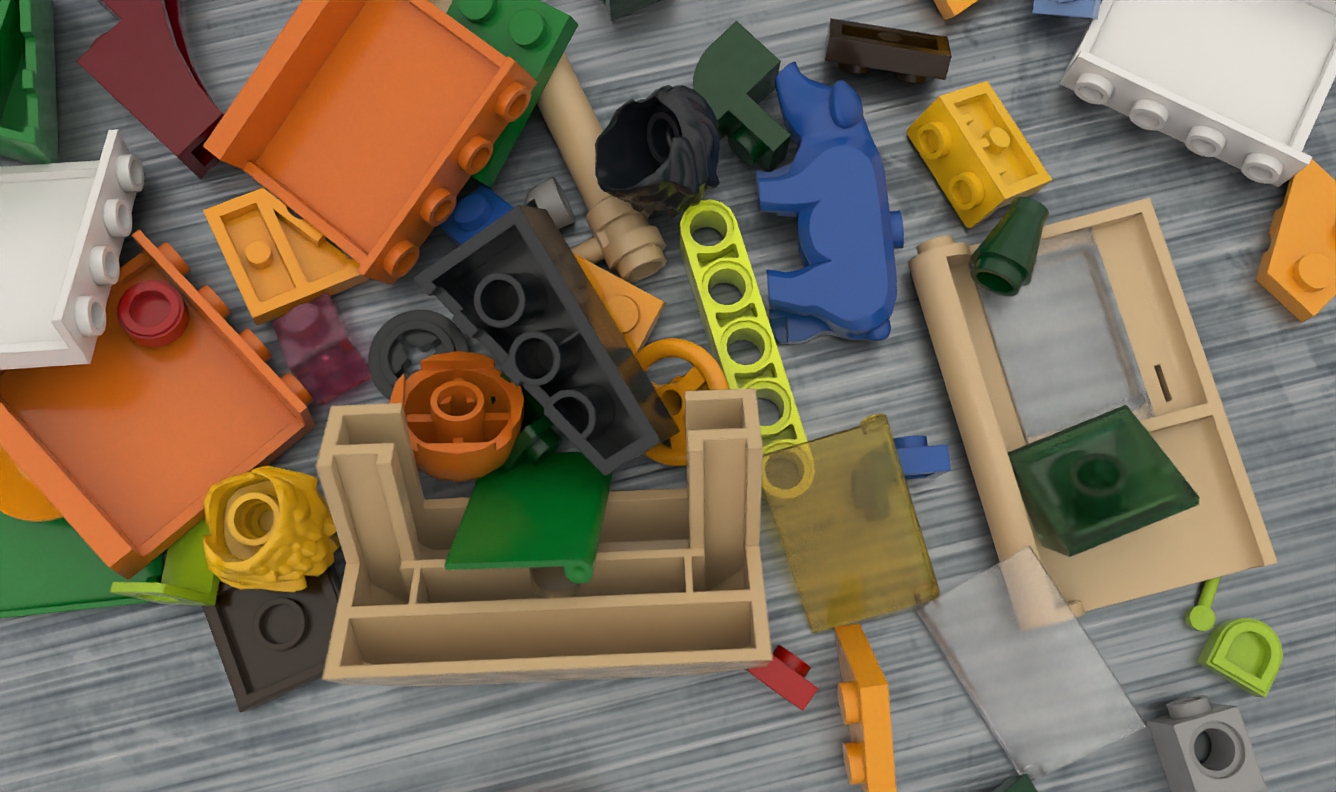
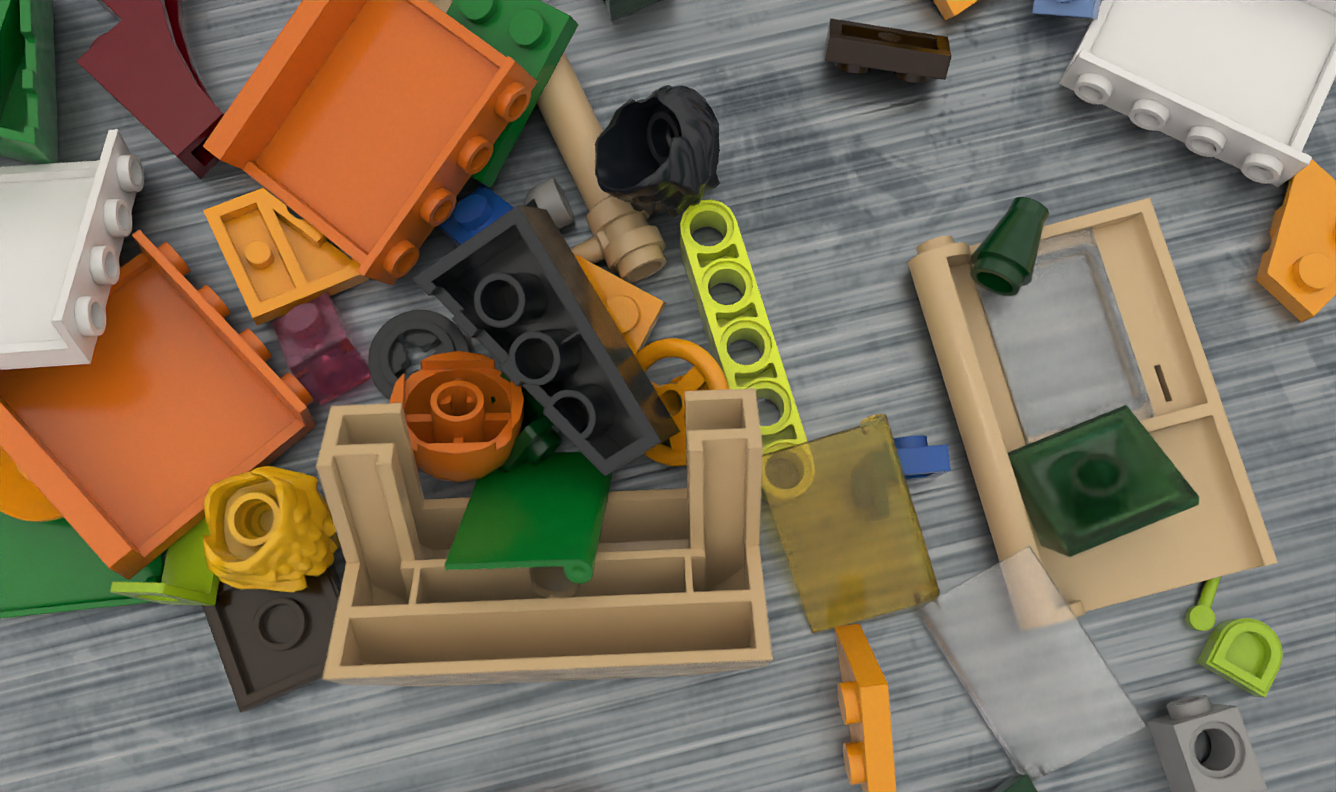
(152, 313): red tile -> none
(734, 79): dark green brick -> none
(787, 677): red plate -> none
(842, 218): blue animal -> none
(976, 152): yellow bracket -> none

